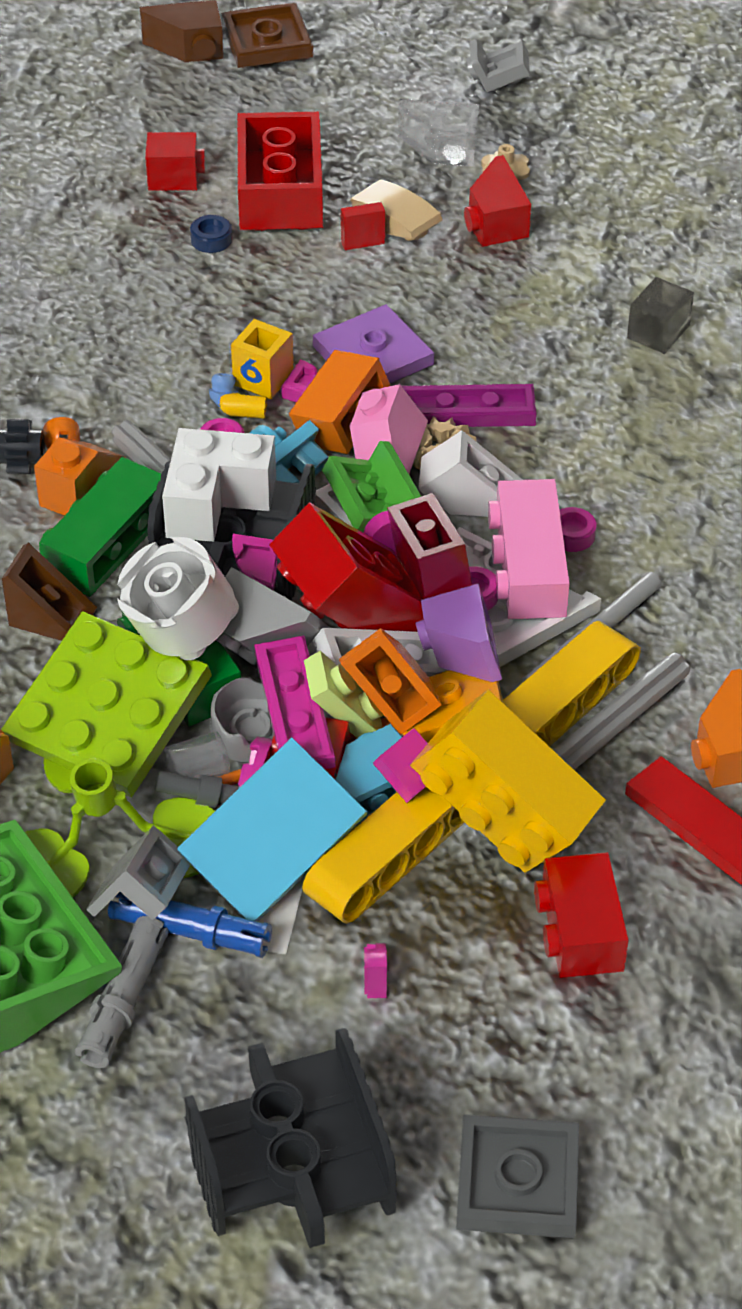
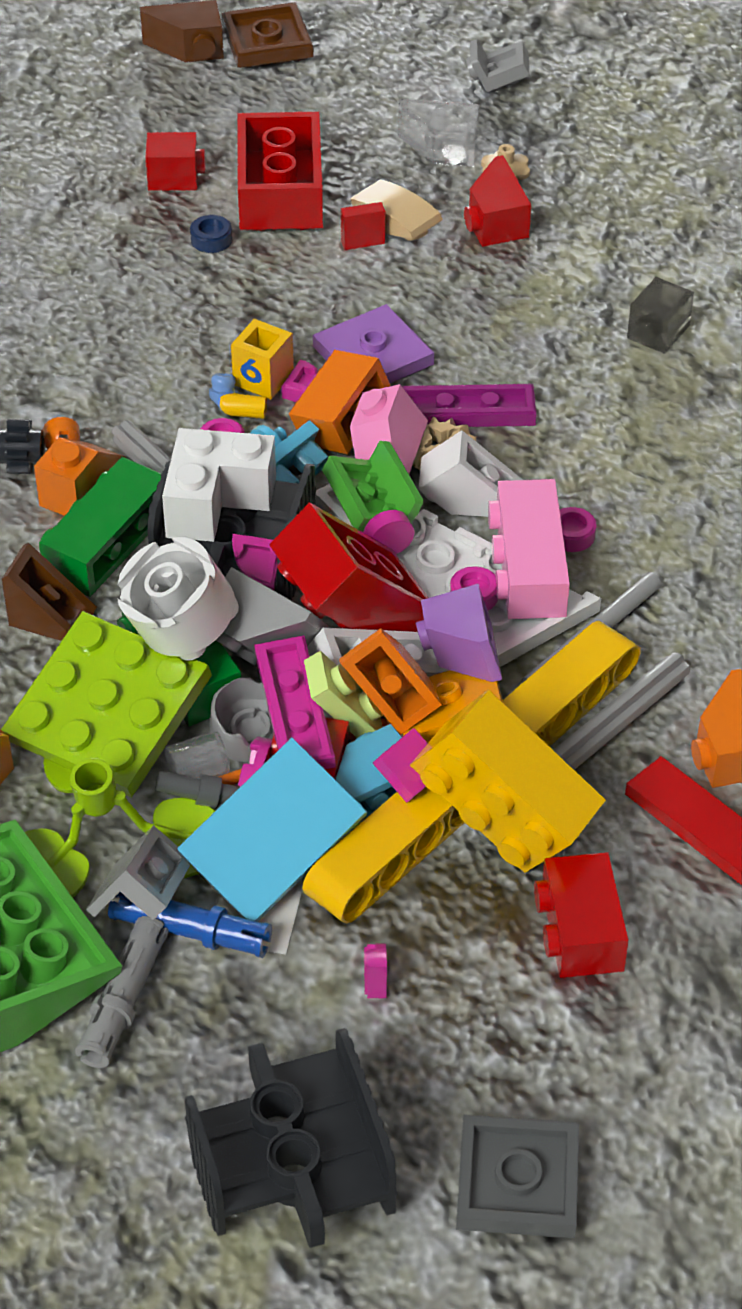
(429, 546): dark red brick -> none

